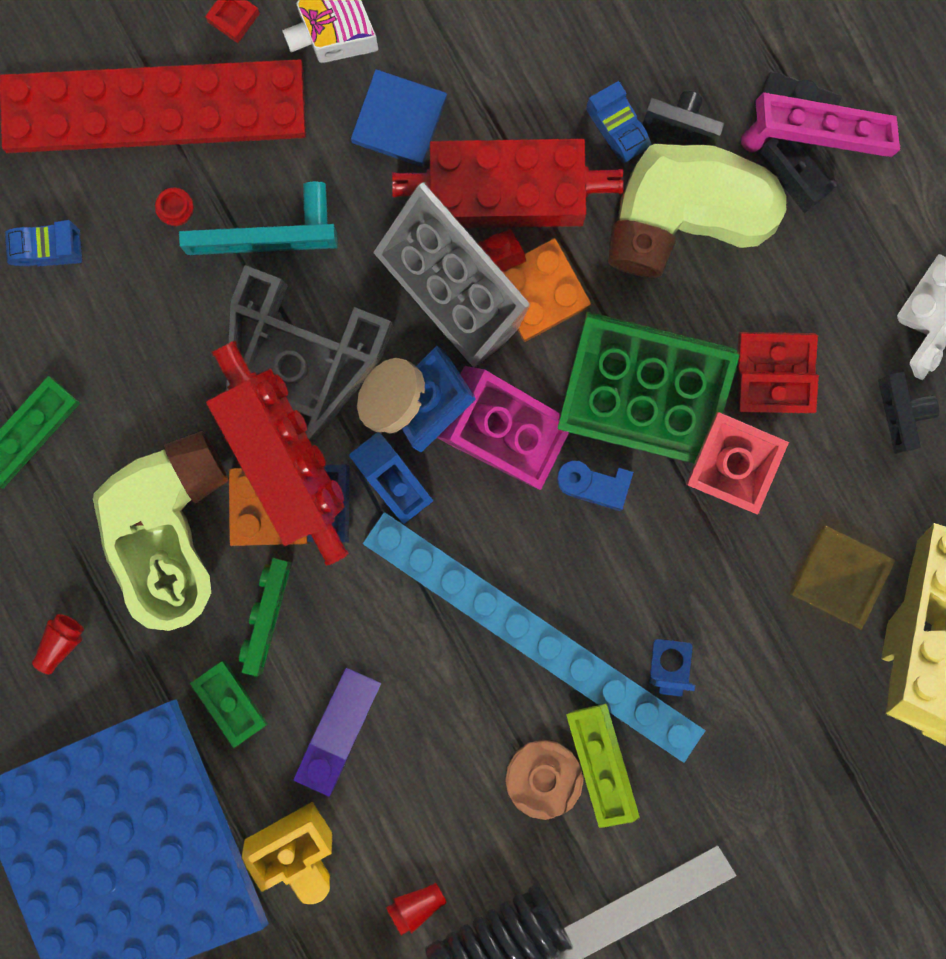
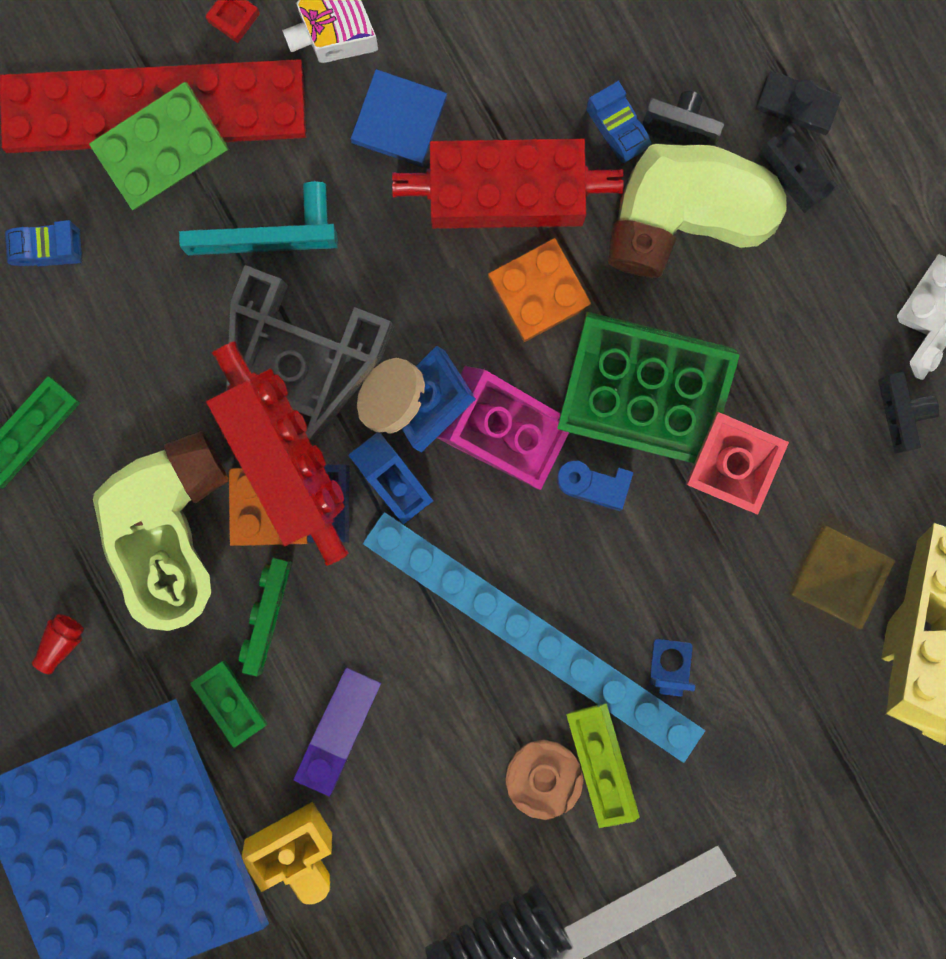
(159, 146): none -> bright green plate
(174, 206): red plate -> none
(415, 908): red cone -> none
(451, 277): light grey slope -> none
(503, 250): red plate -> none
(777, 372): red slope -> none
(821, 125): dark pink piece -> none

